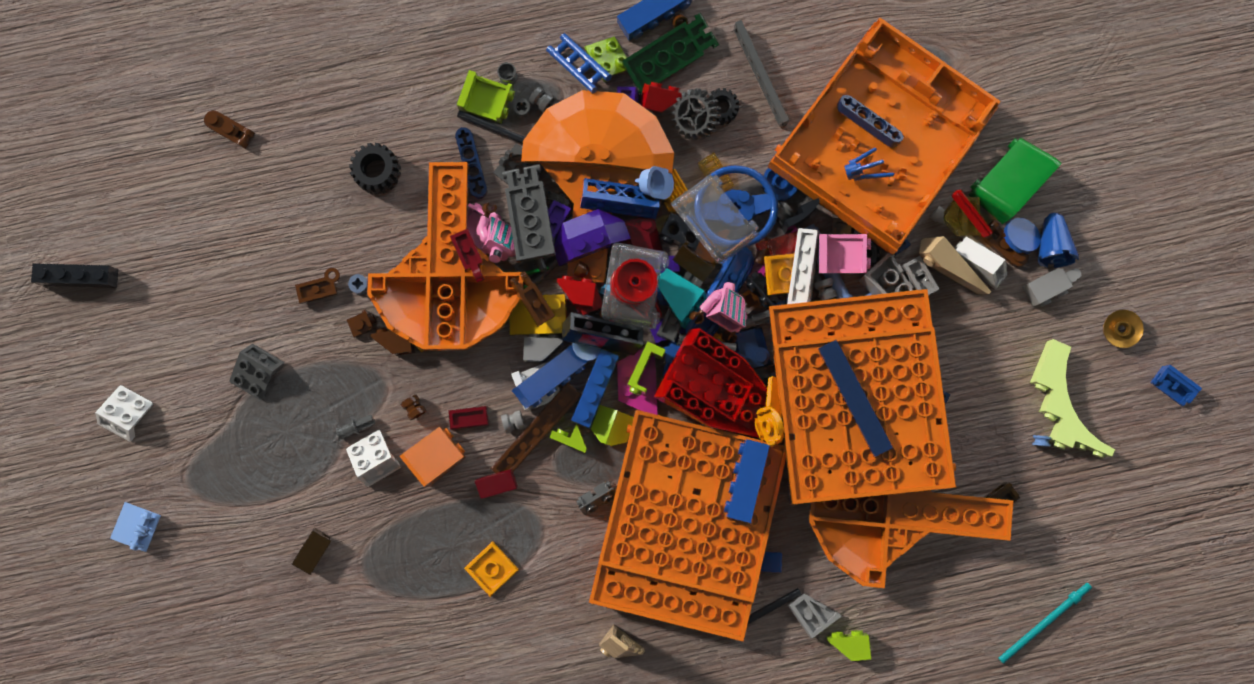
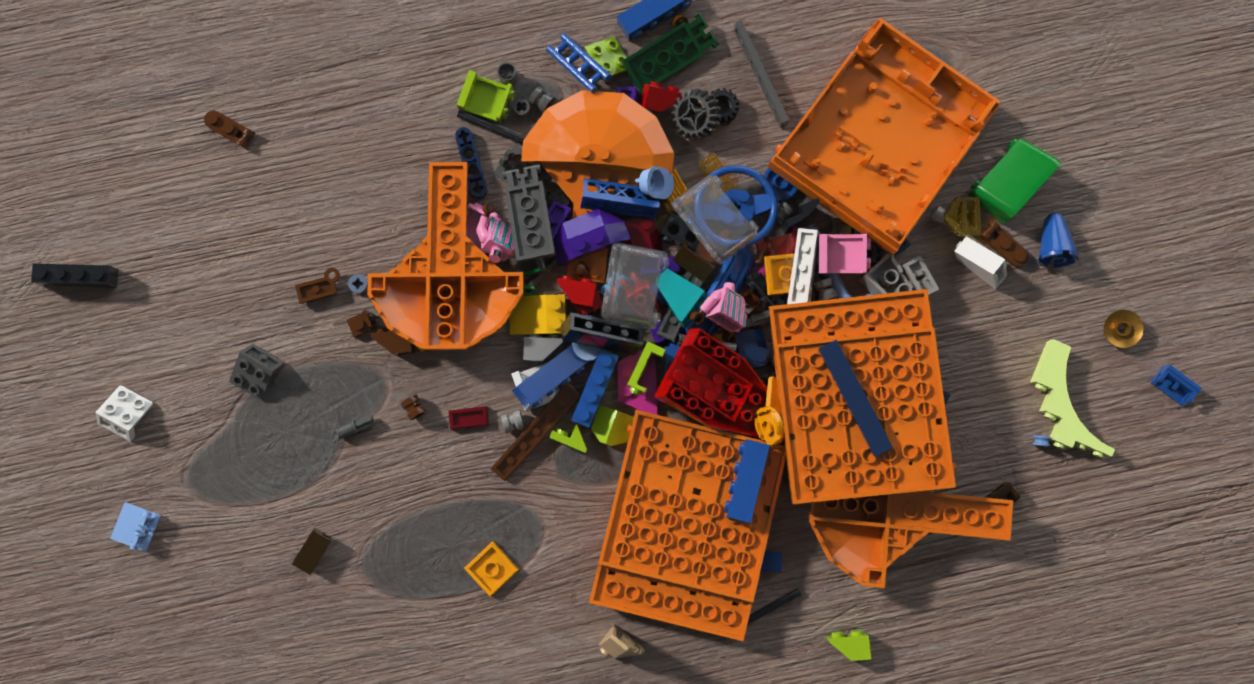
(364, 158): black tyre -> none
(372, 458): white bracket -> none
(433, 456): orange slope -> none
(468, 253): dark red plate -> none
(496, 483): dark red tile -> none
(533, 300): reddish brown hinge -> none
(589, 503): dark grey hinge -> none
(639, 272): red wheel -> none
(812, 614): light grey wing -> none
(854, 169): blue plant -> none
(871, 119): dark blue beam -> none
(944, 258): tan wedge -> none
(972, 213): red axle -> none
(1022, 235): blue tile -> none
(1050, 285): light grey hinge -> none
(1073, 598): teal bar -> none

